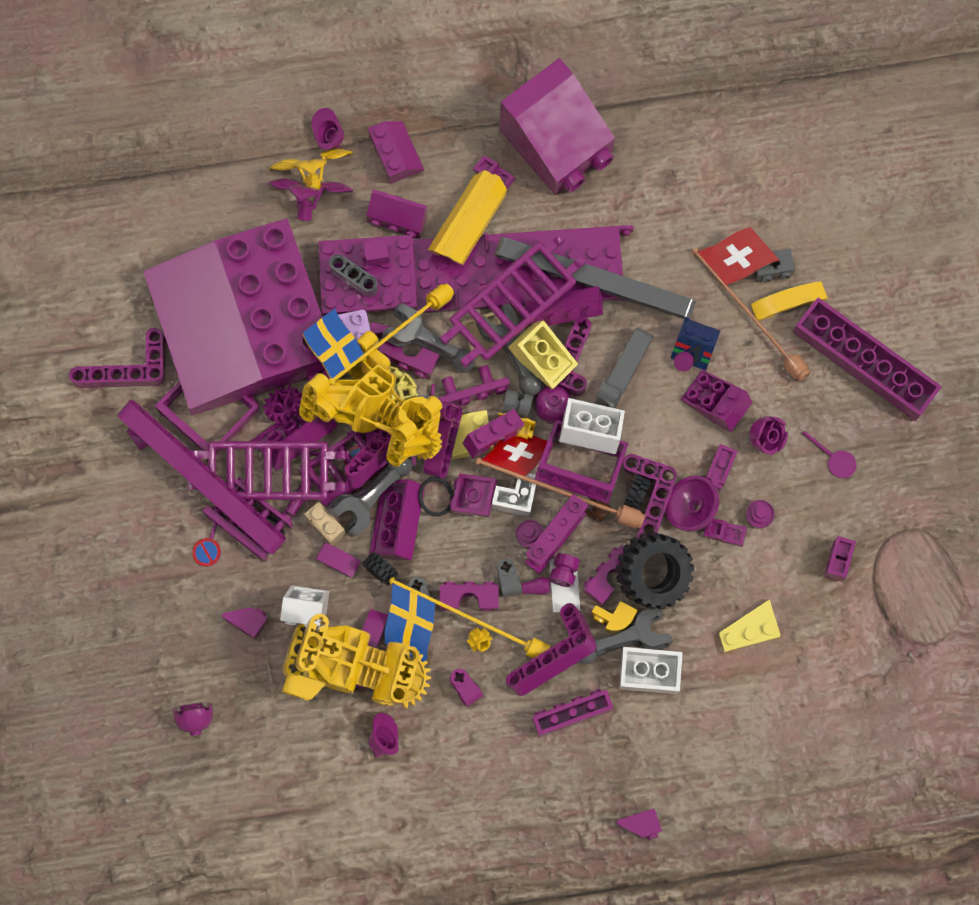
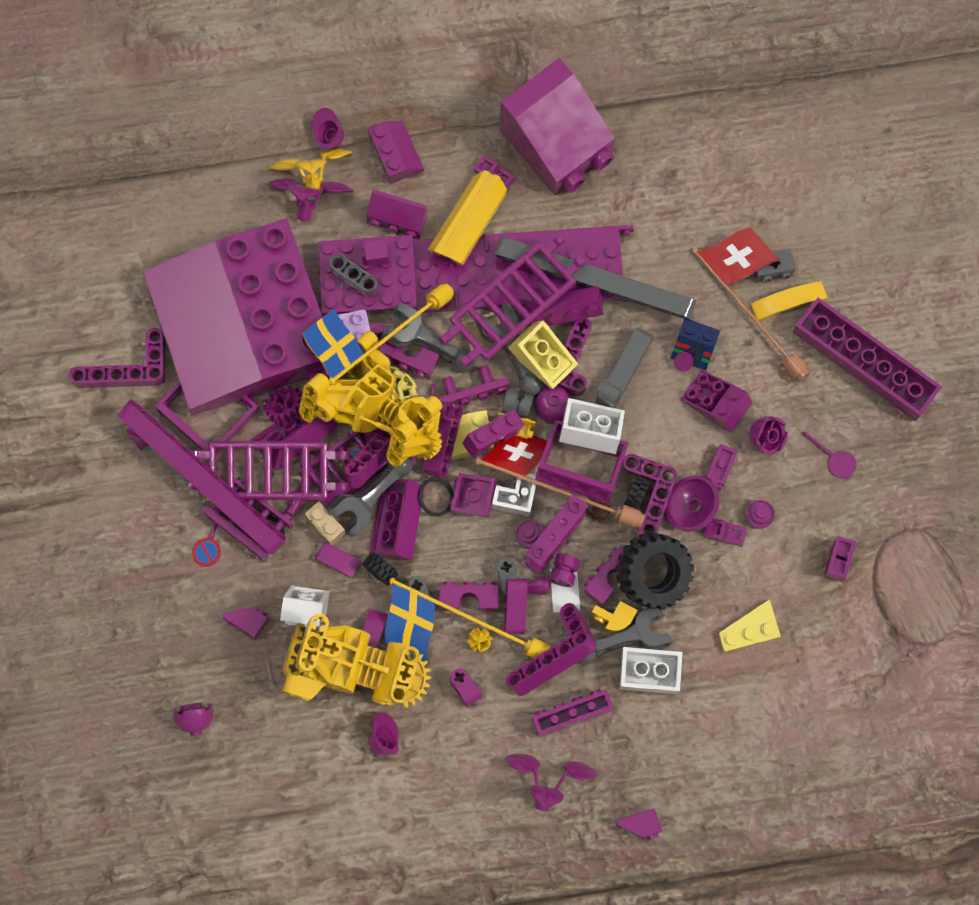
(515, 606): none -> magenta beam
(545, 796): none -> magenta plant

